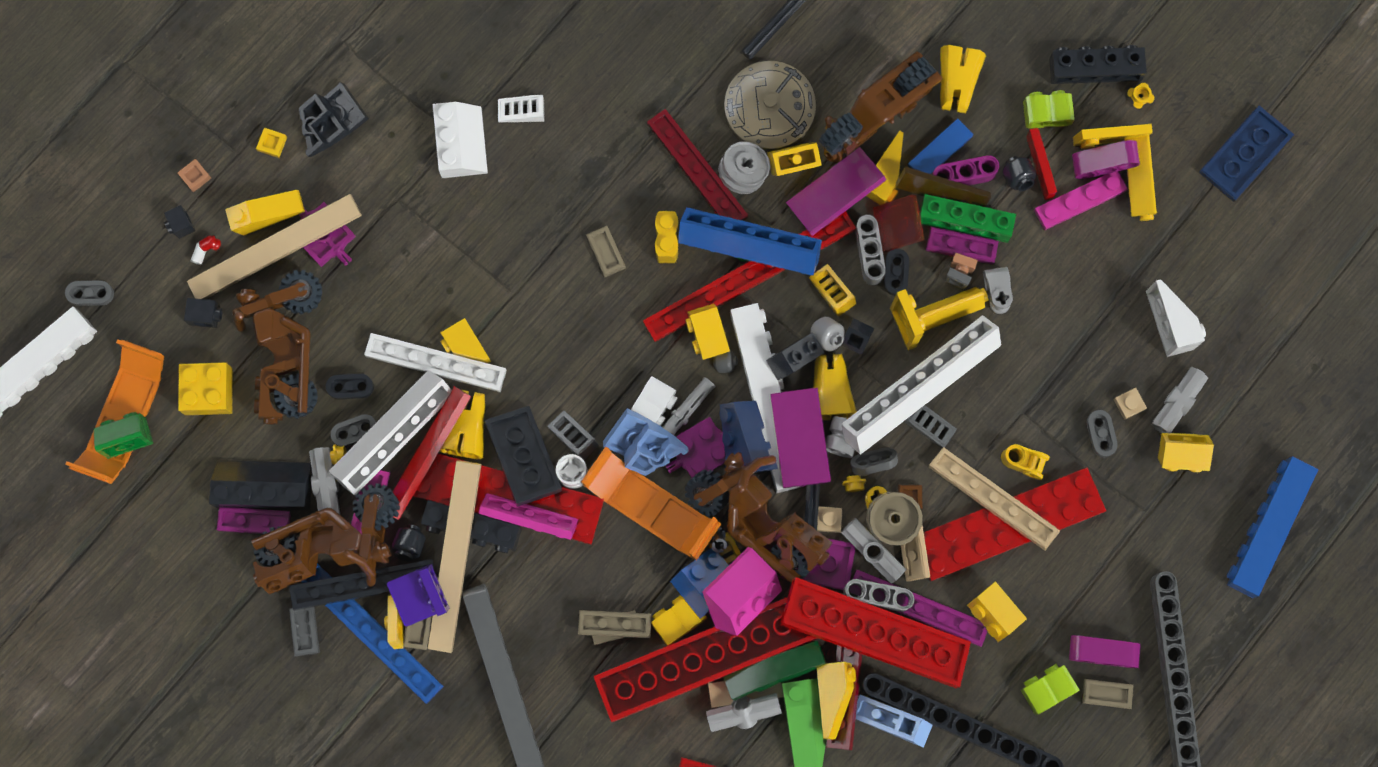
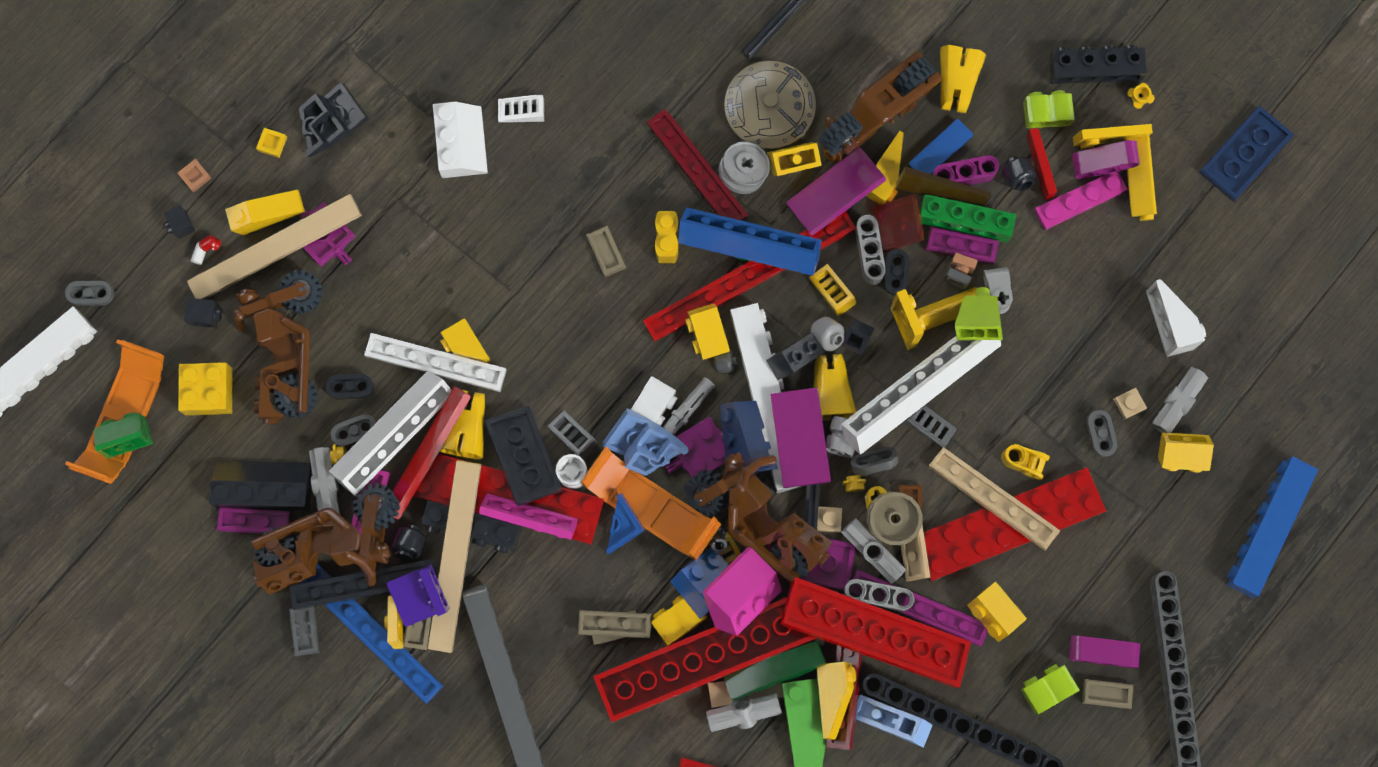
(624, 525): none -> blue tile
(979, 317): none -> lime torso

